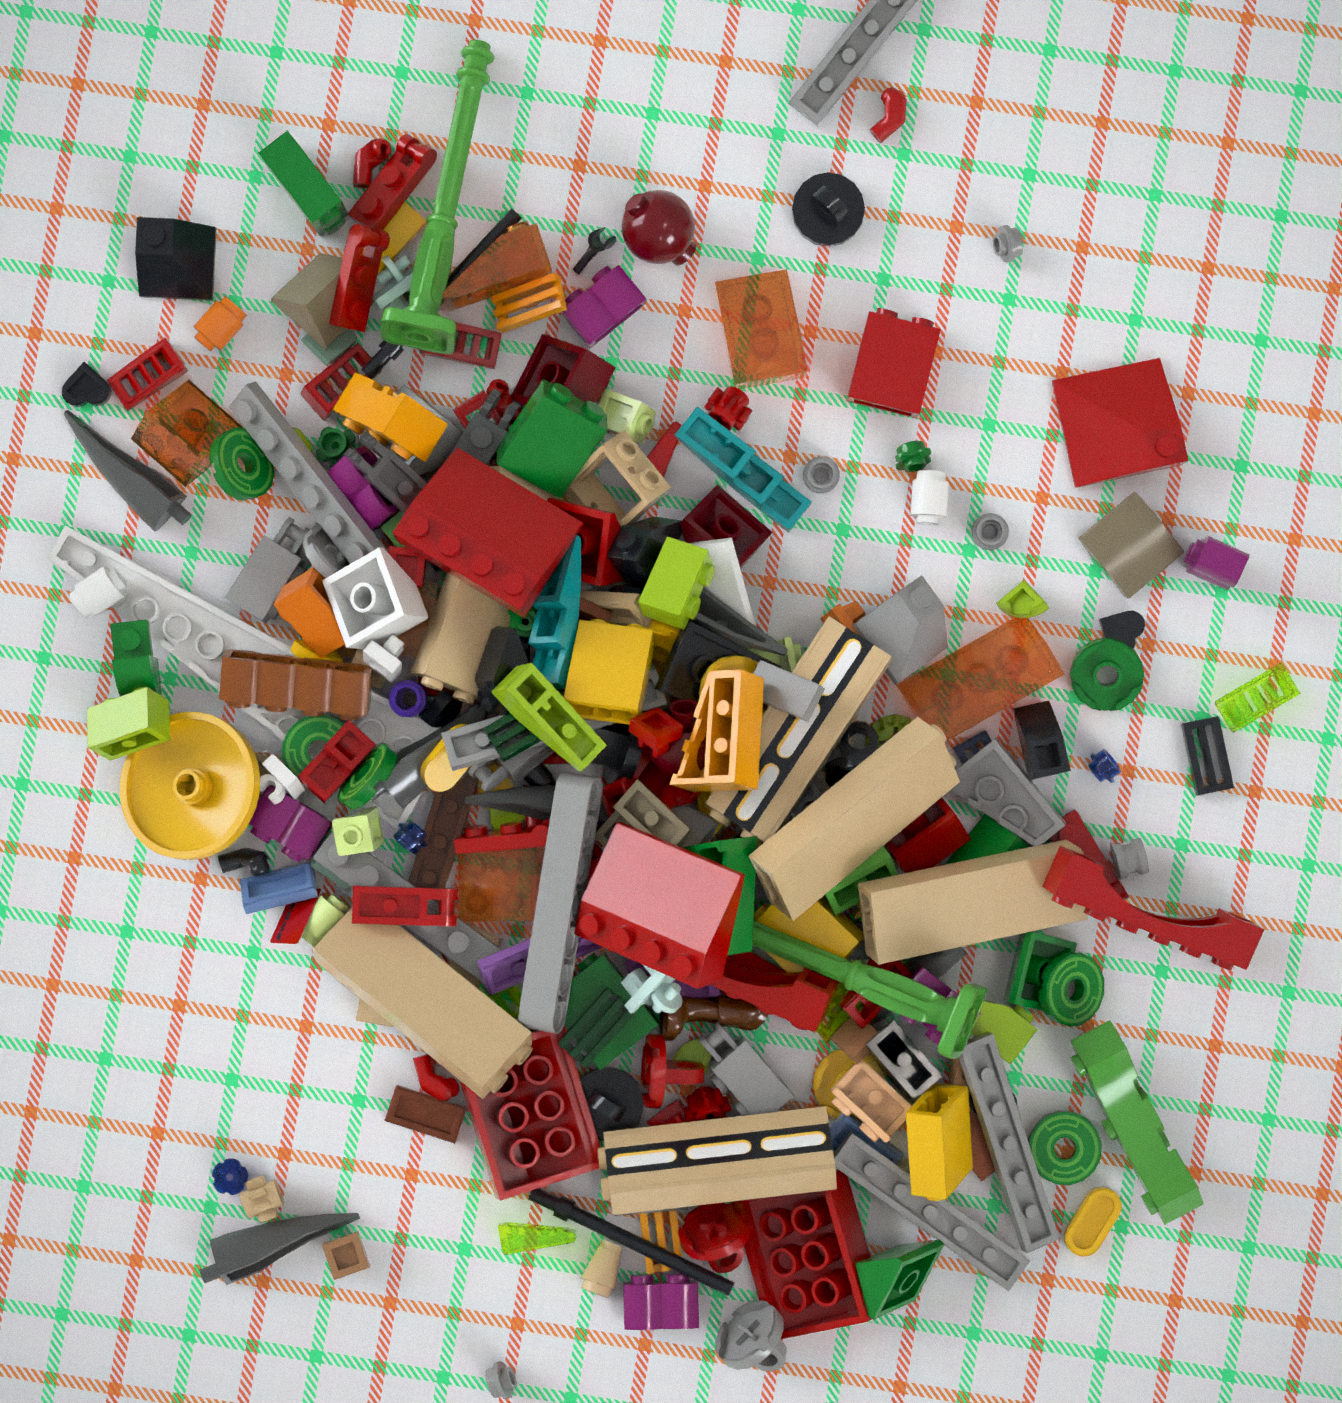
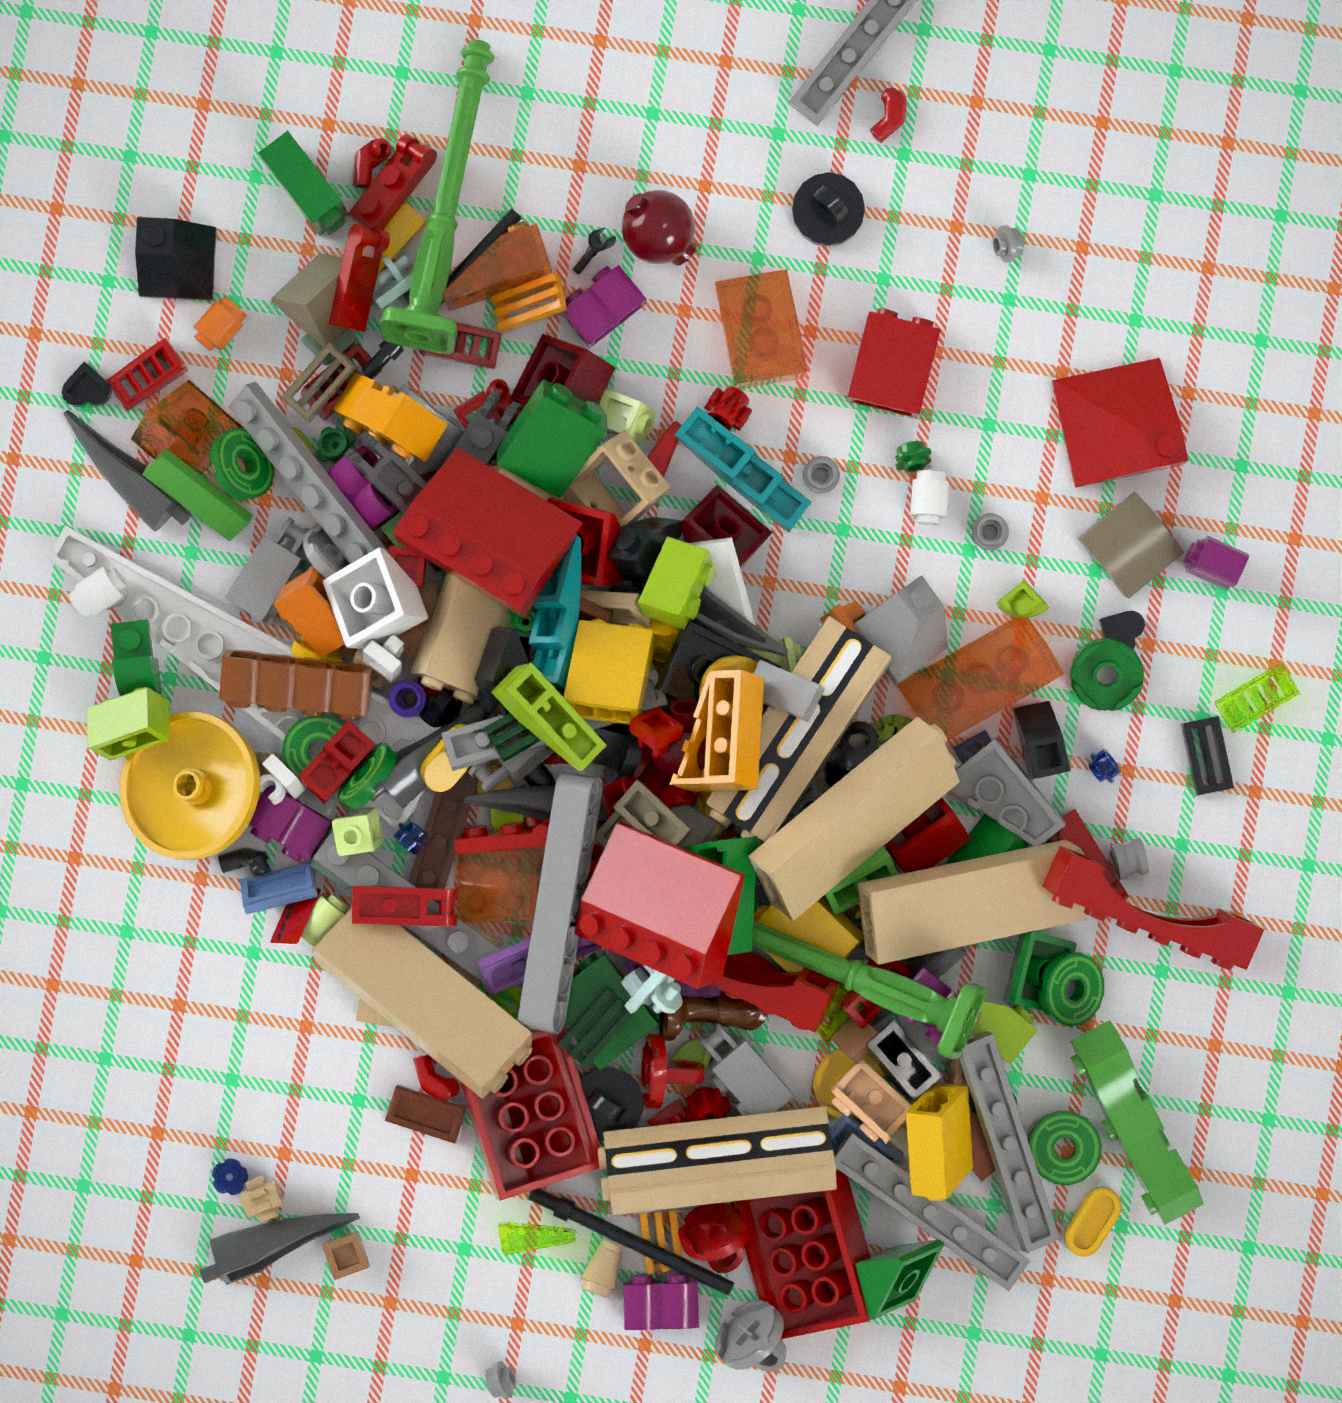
(197, 494): none -> bright green tile
(339, 359): none -> dark tan tile

